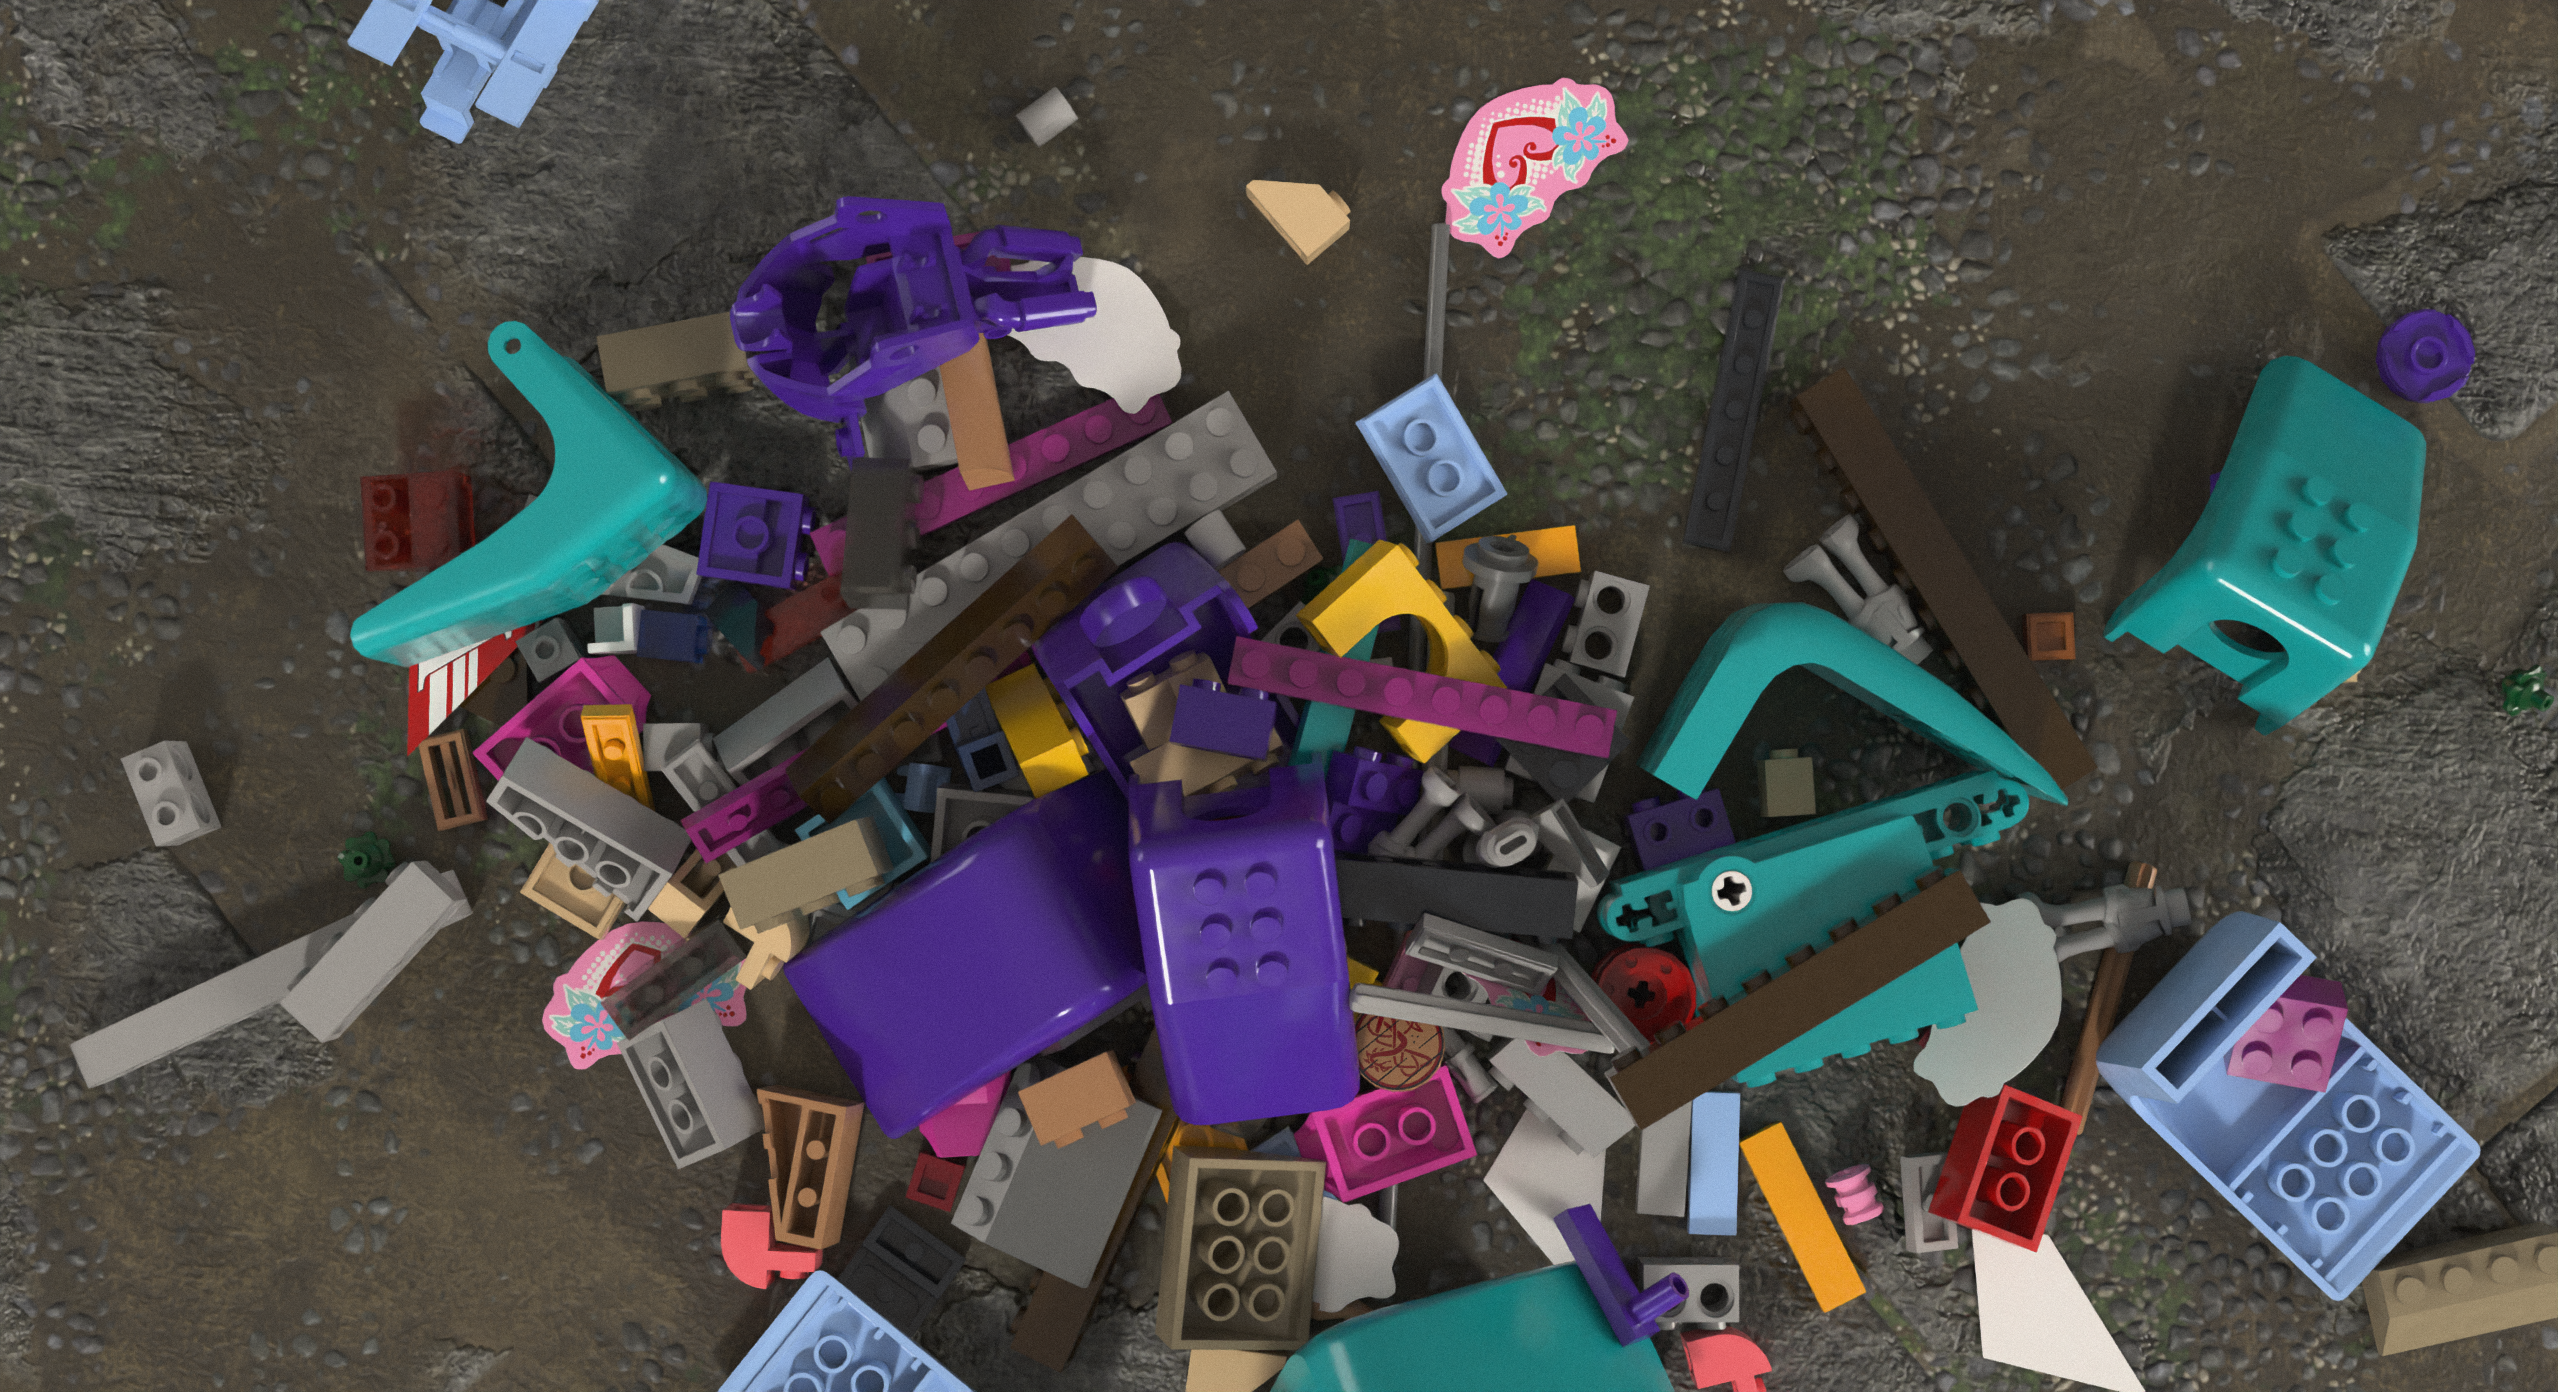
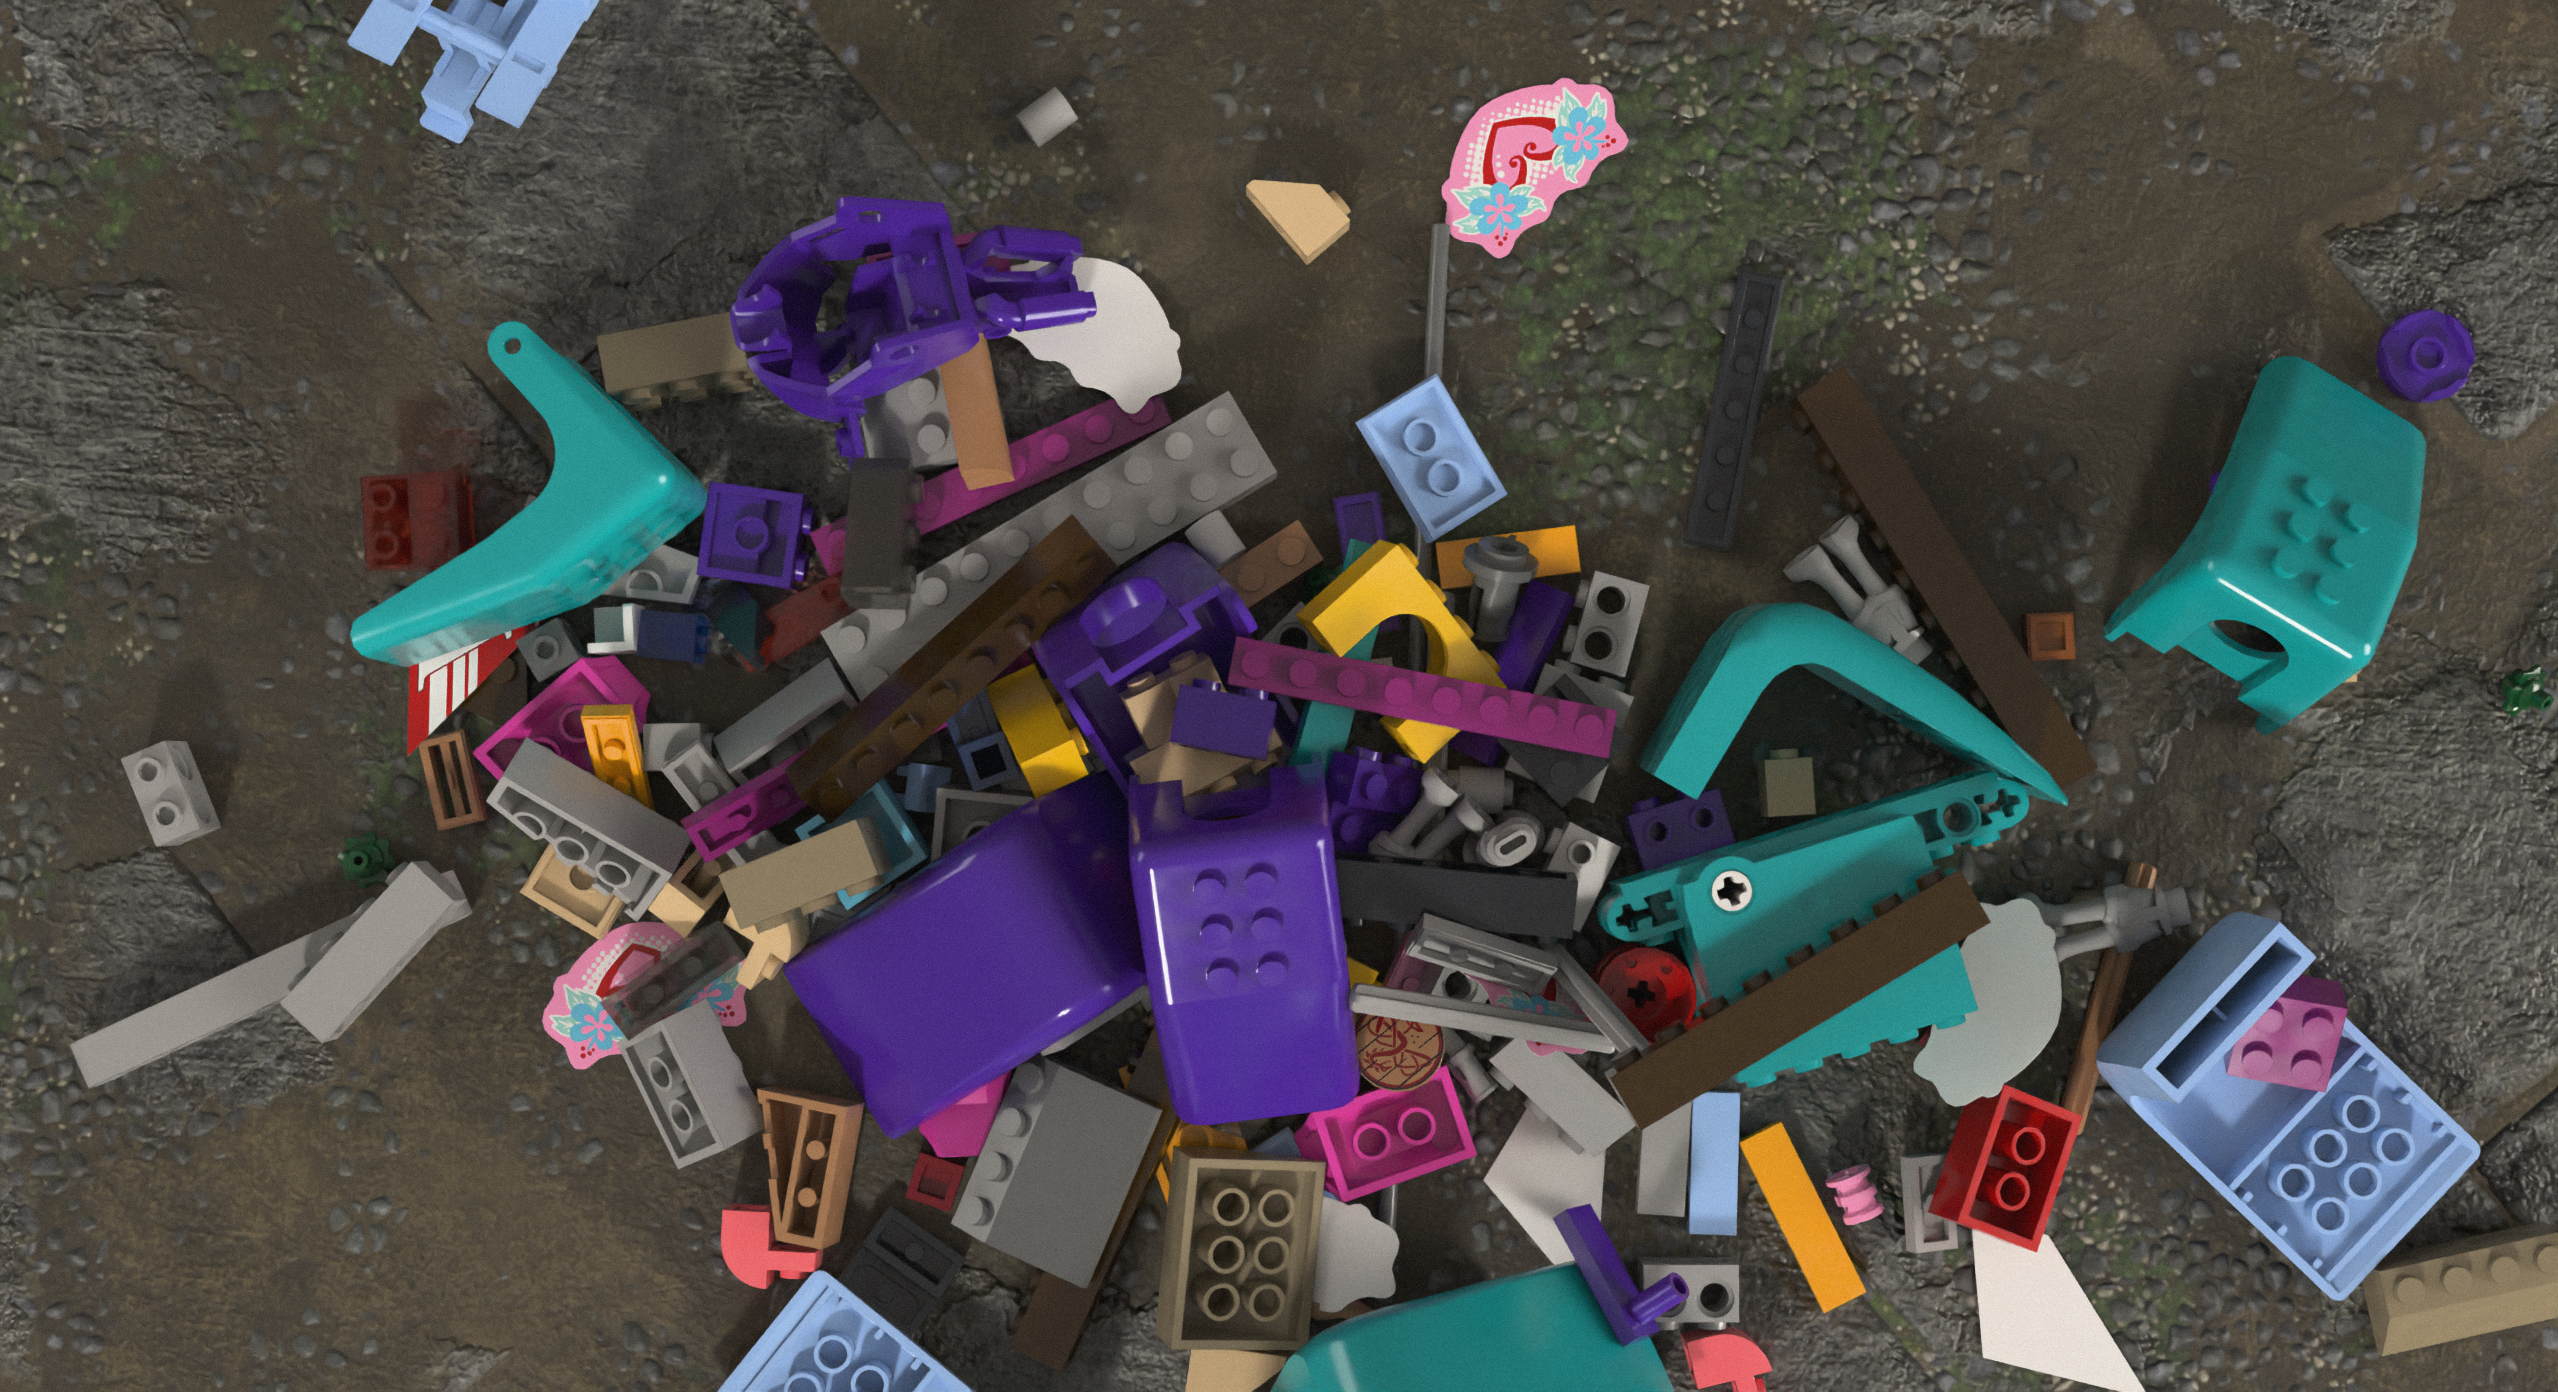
(1078, 1098): medium nougat brick -> none
(1569, 843): light grey piece -> none

